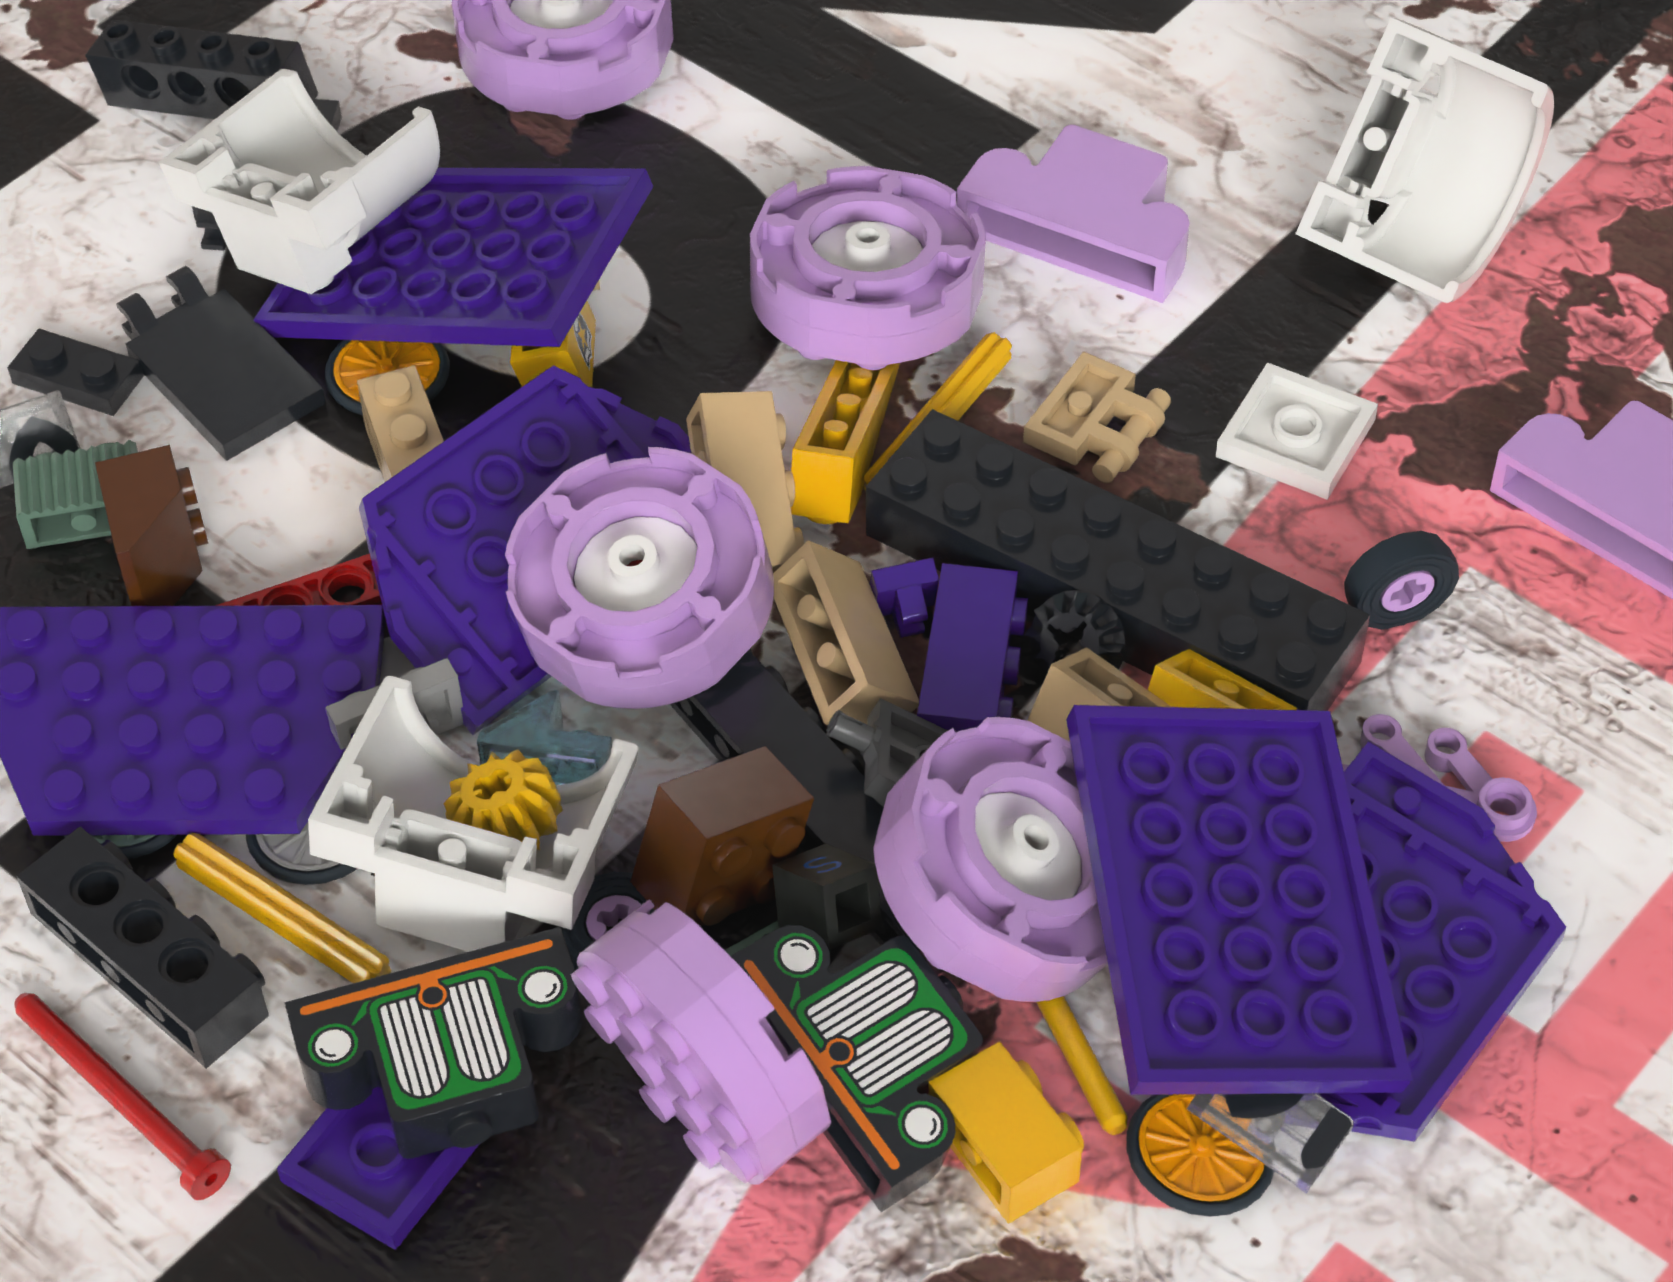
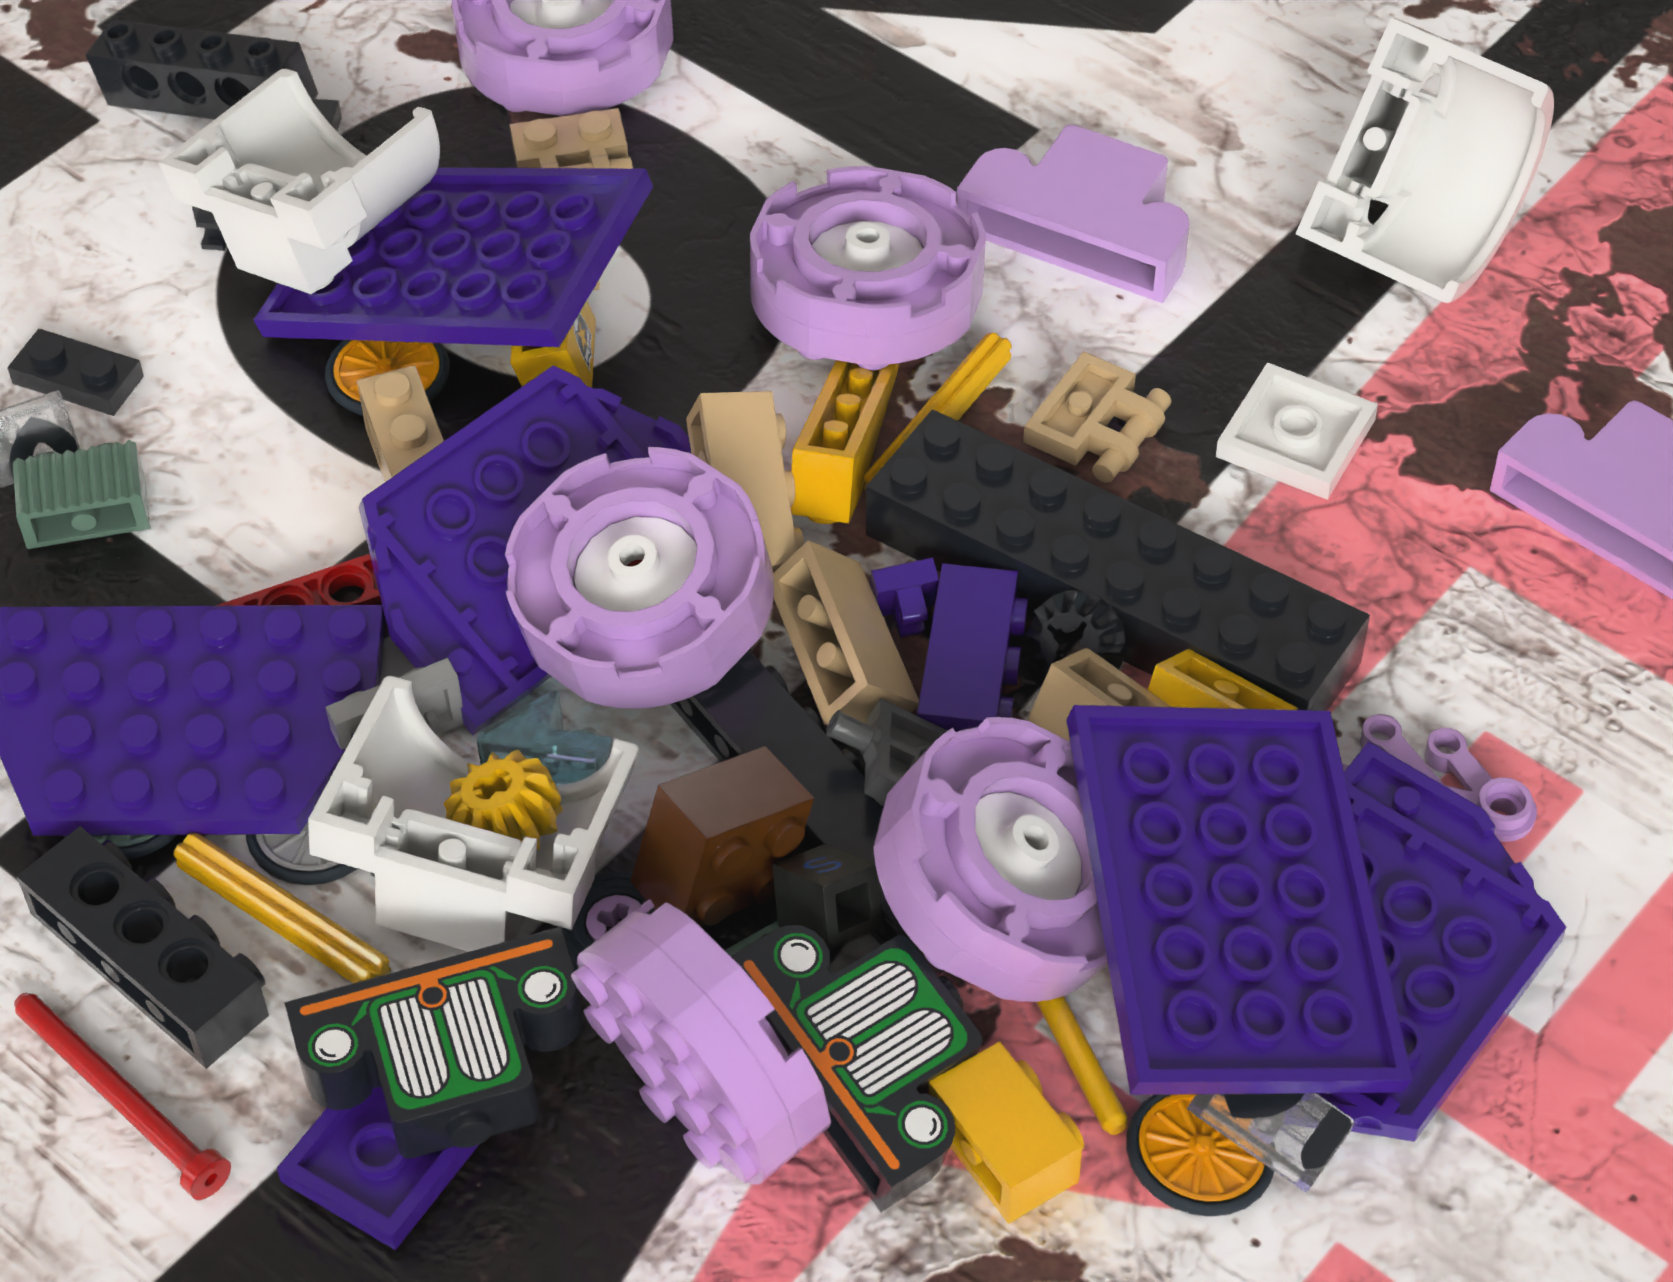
(151, 524): reddish brown slope -> none
(218, 366): black tile -> none
(572, 141): none -> tan plate
(1402, 579): black bush -> none

